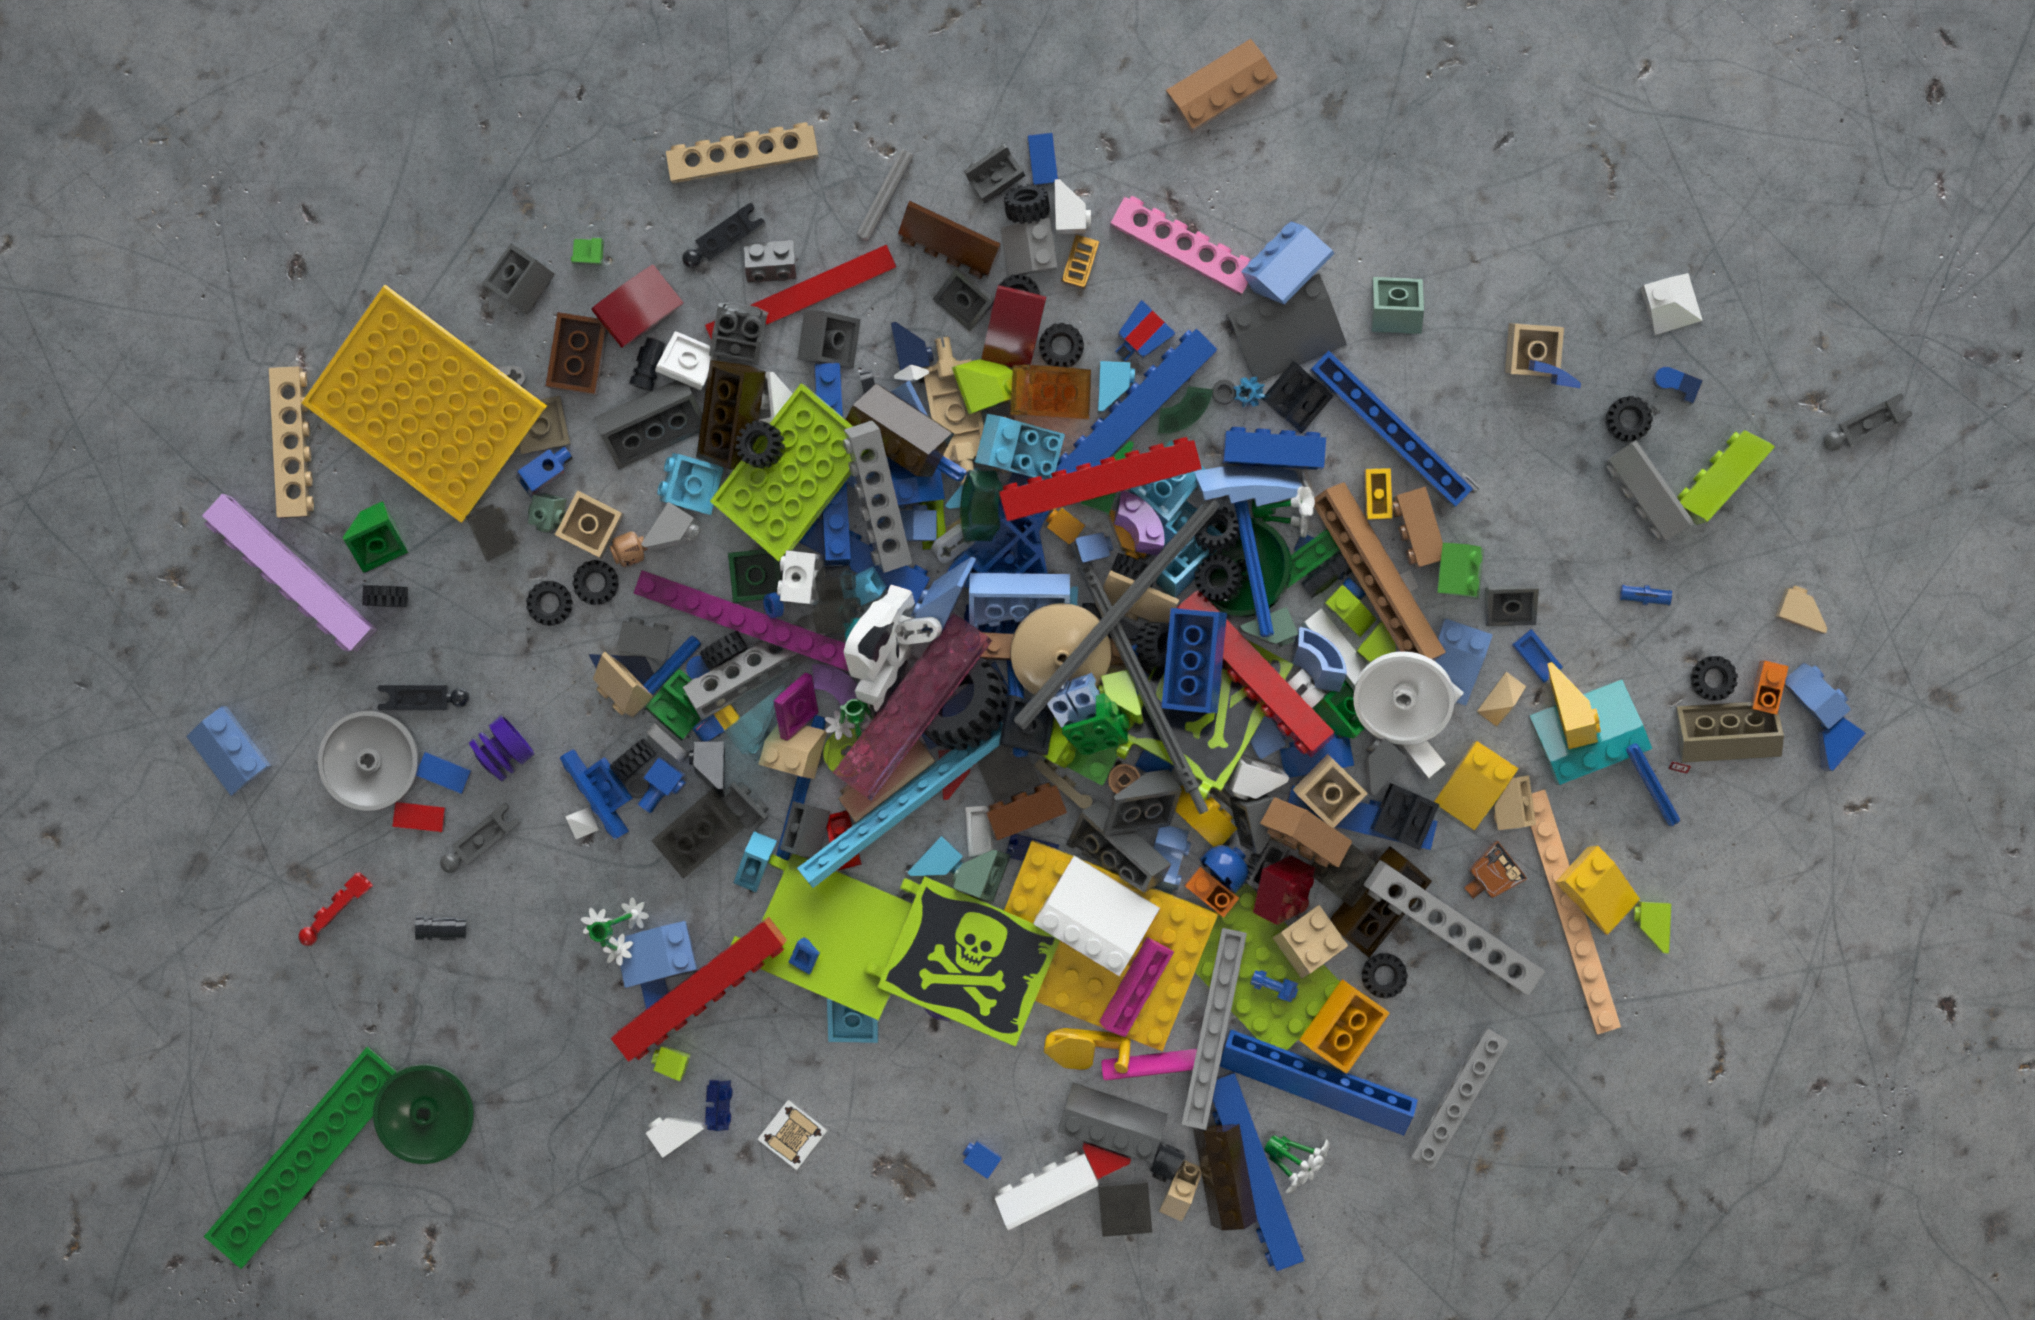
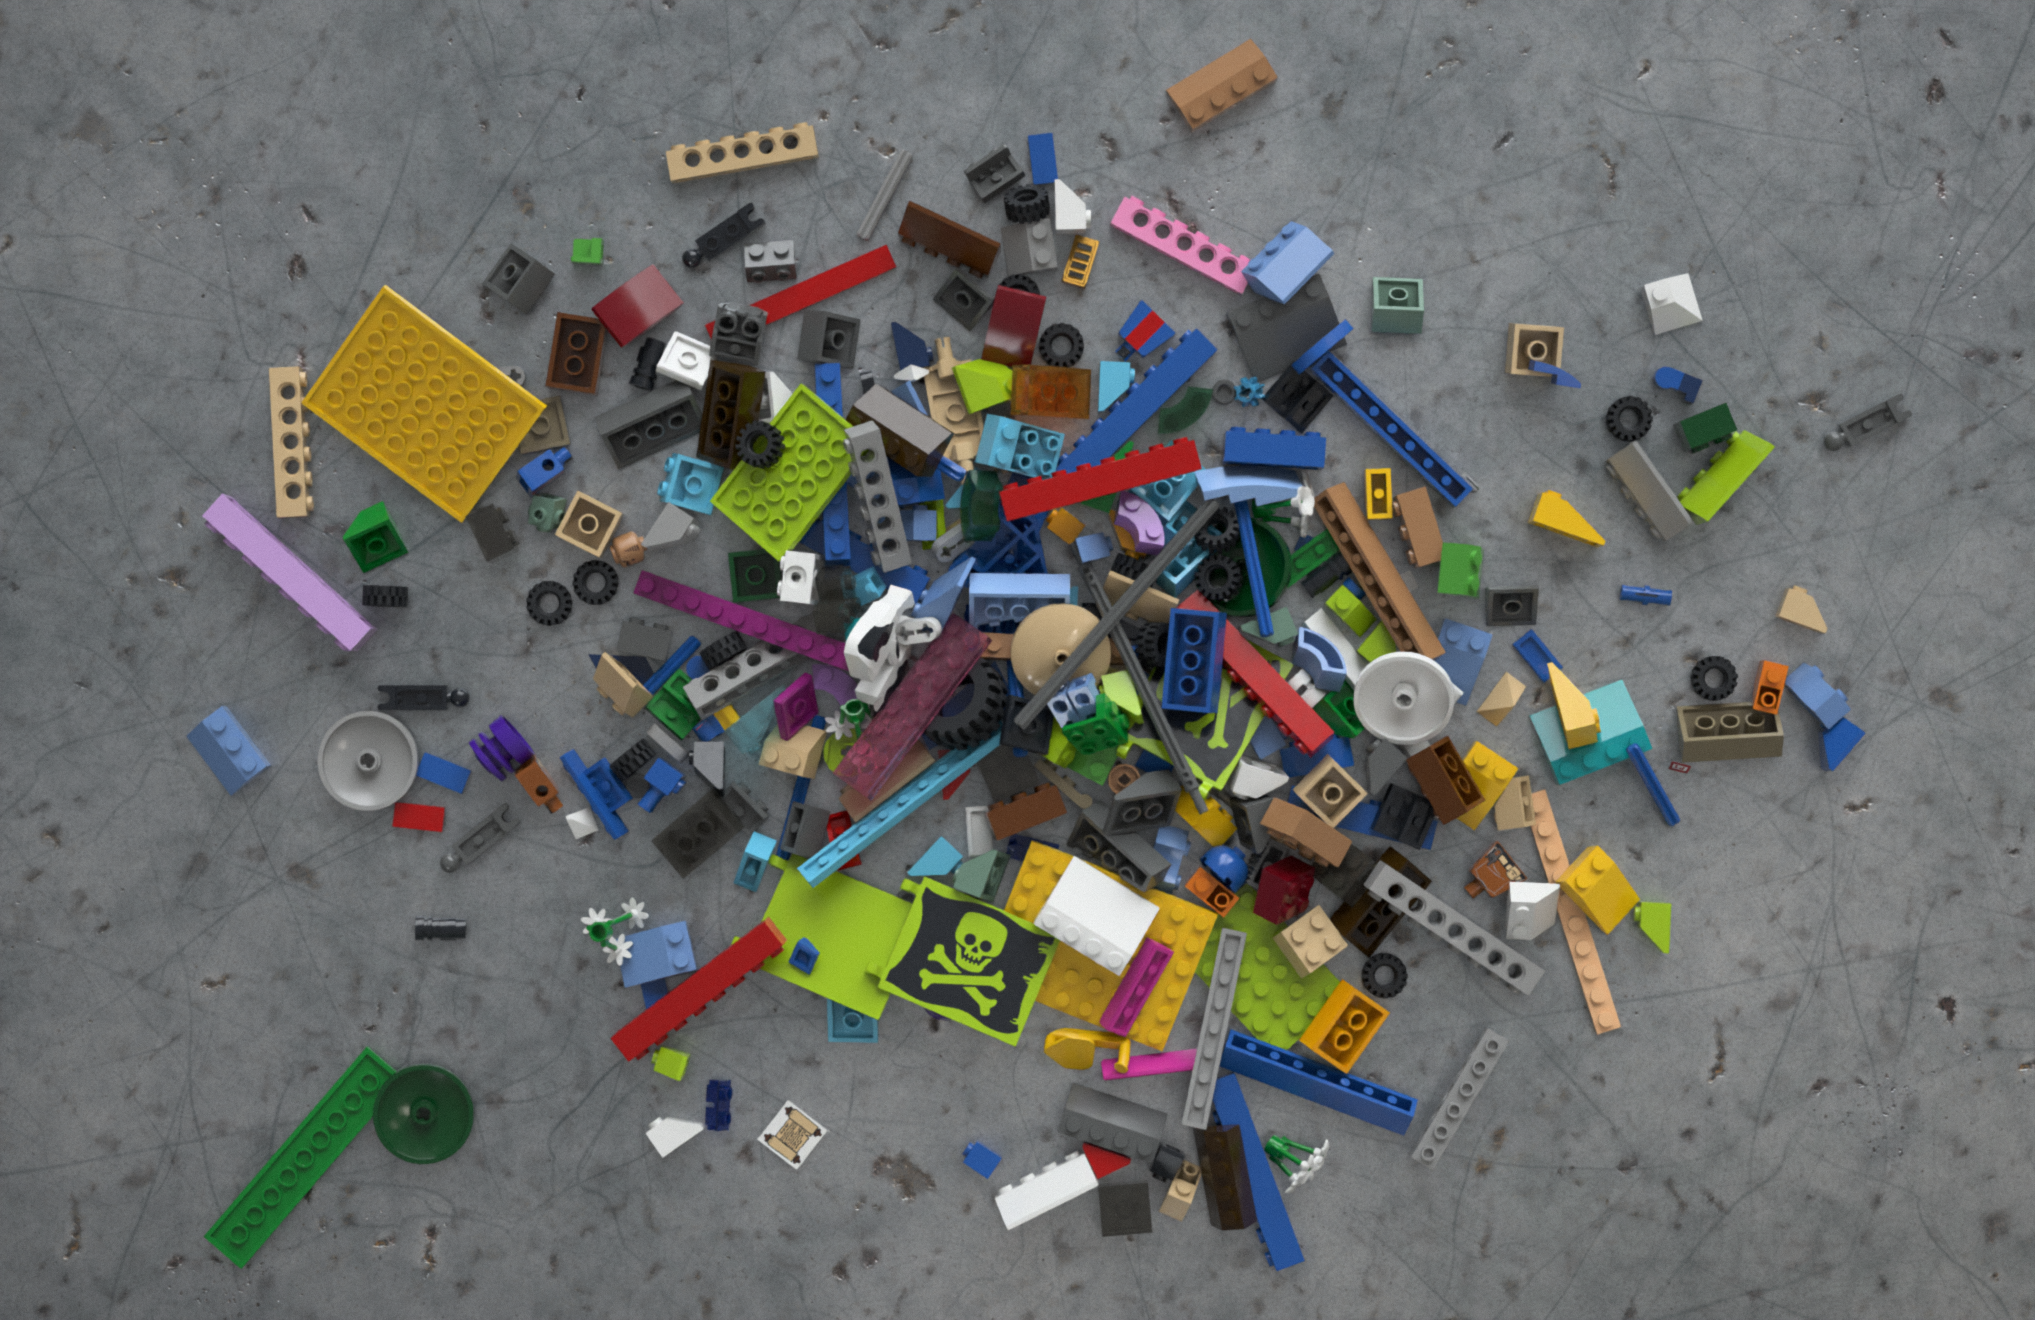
(356, 887): red plate -> none
(534, 774): none -> dark orange torso
(773, 606): blue tile -> none
(1287, 989): blue bar -> none
(1322, 347): none -> blue piece
(1445, 780): none -> reddish brown brick
(1530, 909): none -> white slope
(1560, 517): none -> yellow slope
(1704, 427): none -> dark green brick

